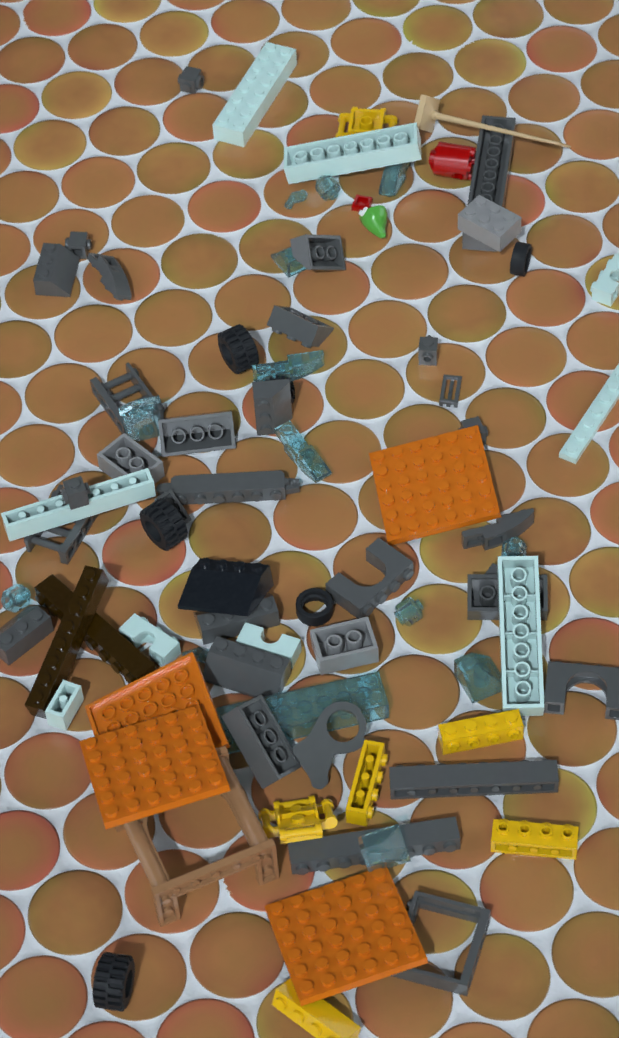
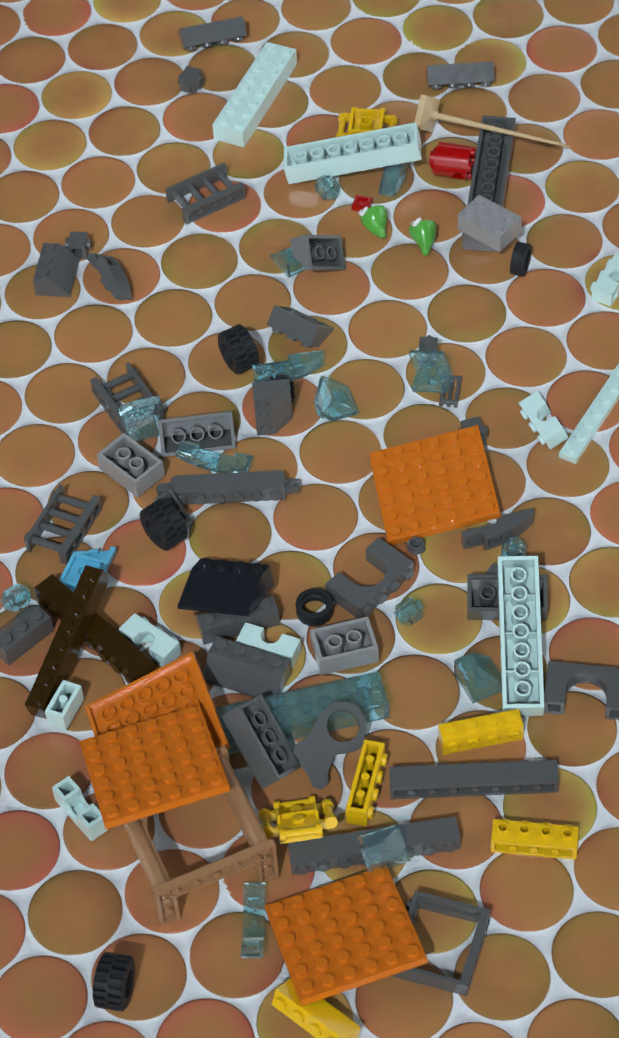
(75, 493): dark grey brick -> none
(85, 816): none -> light aqua arch
(89, 558): none -> medium azure wing
(102, 498): light aqua brick -> none
(201, 654): clear light blue arm -> none
(210, 204): none -> dark grey fence
(212, 32): none -> dark grey slope
(213, 461): none -> clear light blue slope
(253, 921): none -> clear light blue slope
(295, 197): clear light blue arm -> none
(301, 453): clear light blue slope -> none
(334, 400): none -> clear light blue slope
(416, 545): none -> dark grey plate
(423, 233): none -> bright green hat
(431, 371): none -> clear light blue bracket
(460, 74): none -> dark grey slope
(549, 431): none -> light aqua arch

